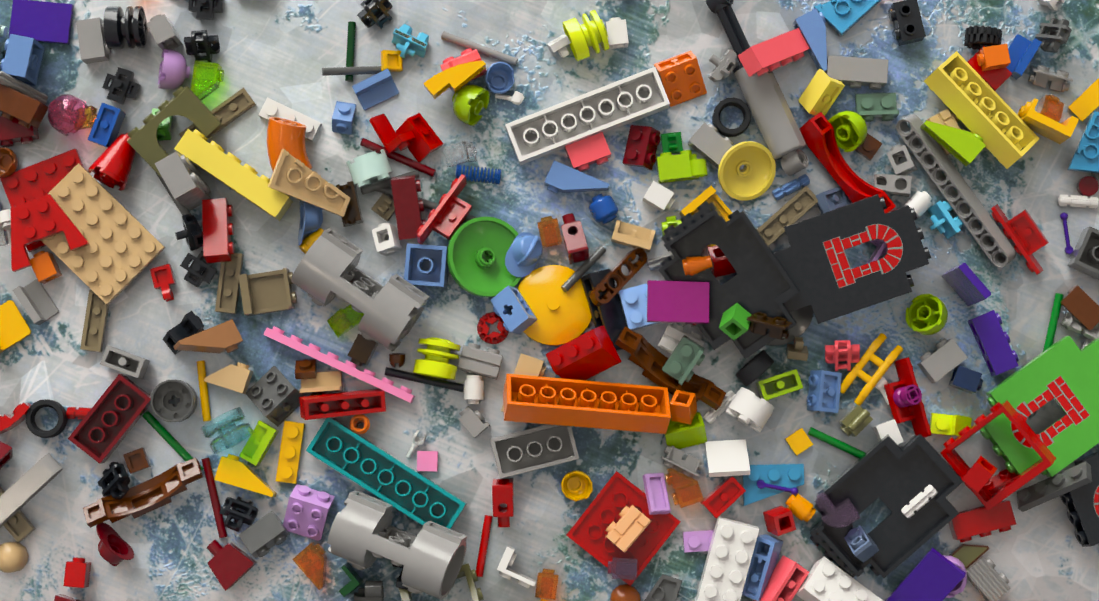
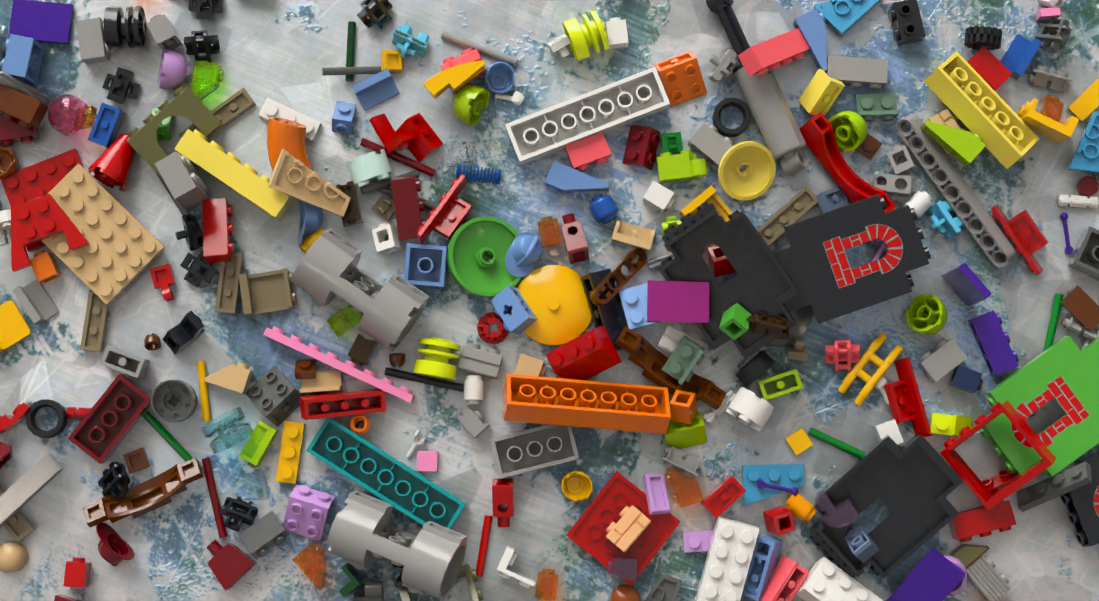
(152, 342): none -> reddish brown hinge
(213, 340): medium nougat slope -> none
(241, 475): yellow slope -> none
(583, 268): dark grey bar -> none
(696, 264): orange cone -> none
(727, 458): white tile -> none
(791, 187): medium blue axle -> none
(824, 391): medium blue bracket -> none
(855, 421): olive brick -> none
(907, 396): magenta wheel -> none
(919, 501): white axle -> none
(979, 474): red brick -> none
(993, 57): orange brick -> none
(1047, 14): none -> bright pink tile

